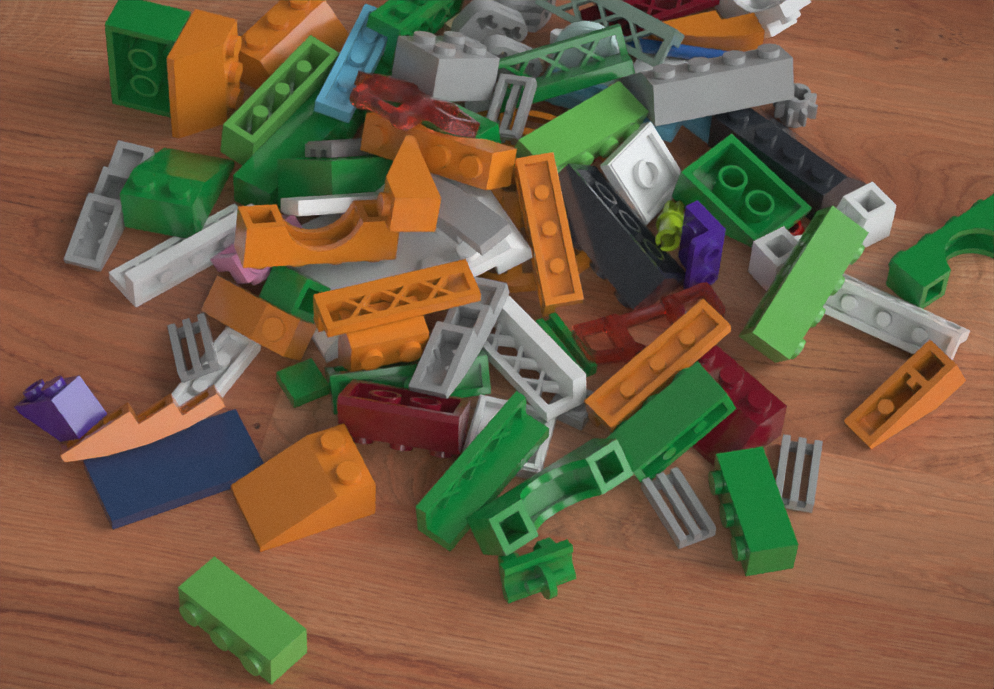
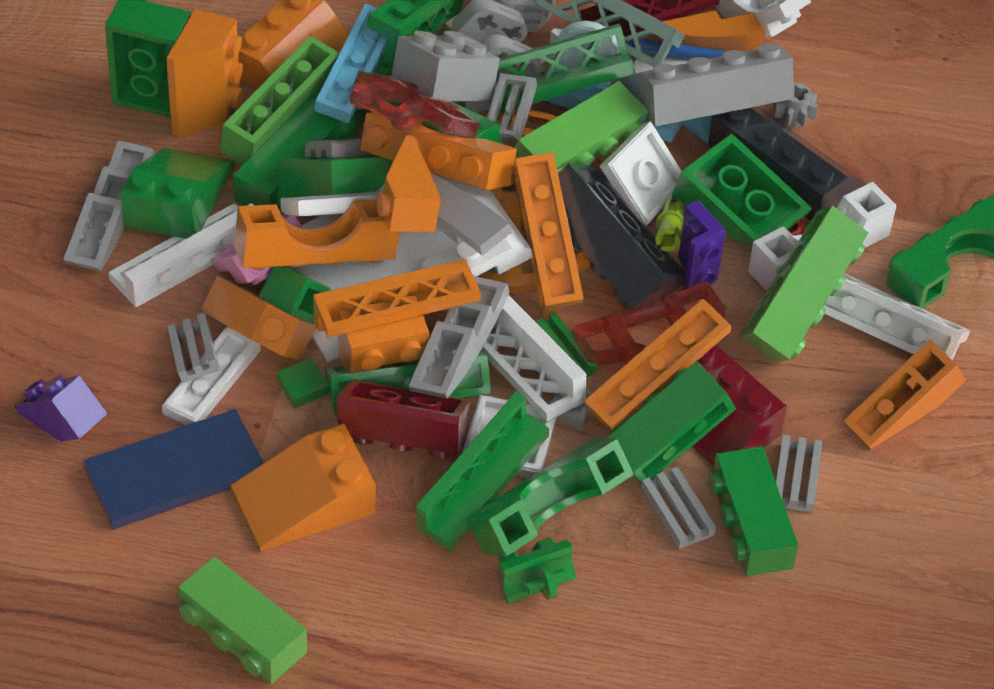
(126, 430): orange slope -> none

